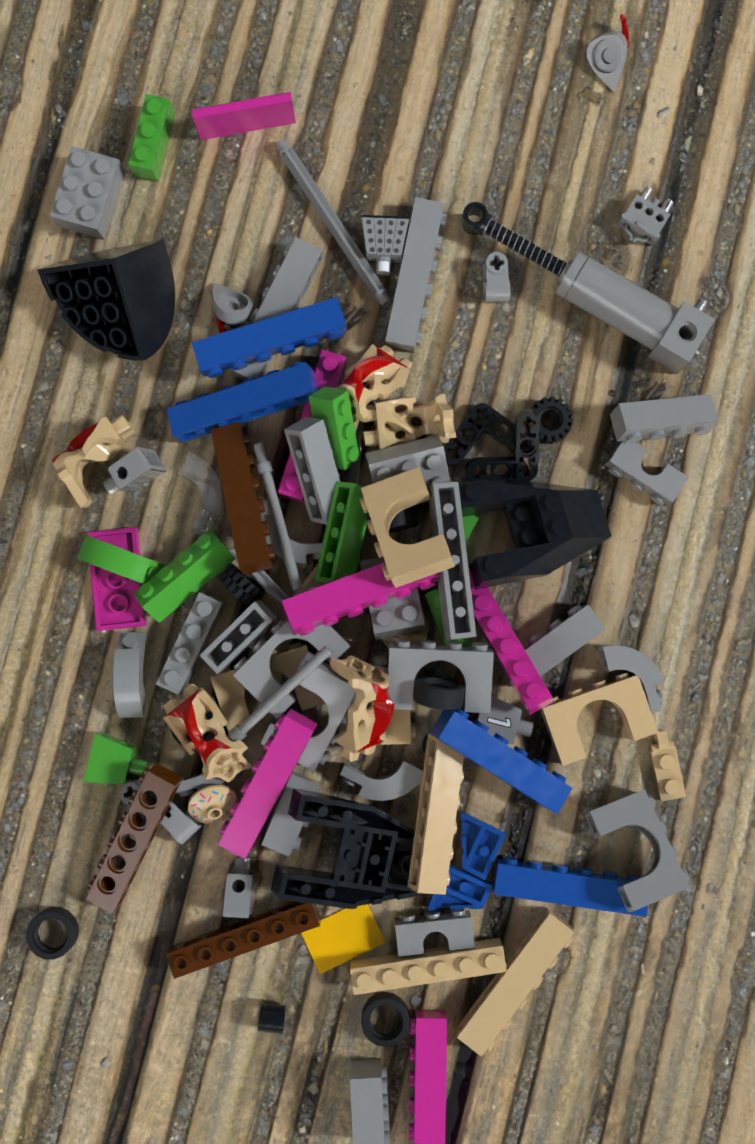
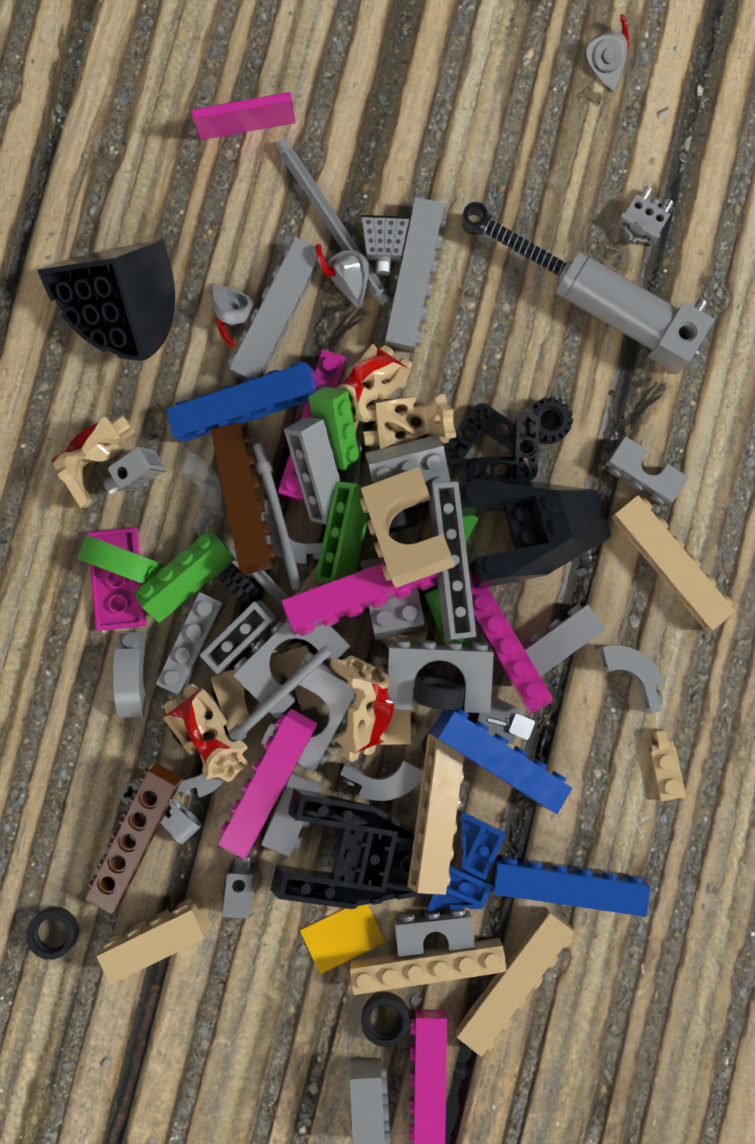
(87, 192): light grey brick -> none
(112, 761): bright green torso -> none
(151, 137): bright green brick -> none
(155, 940): none -> tan brick
(212, 803): tan dish -> none
(242, 937): reddish brown brick -> none
(270, 337): blue brick -> none
(271, 1018): black piece -> none
(348, 272): none -> light grey piece
(496, 282): light grey piece -> none
(521, 726): none -> white sticker
(624, 693): tan arch -> none
(664, 418): light grey brick -> none
(666, 874): light grey arch -> none
(673, 564): none -> tan brick

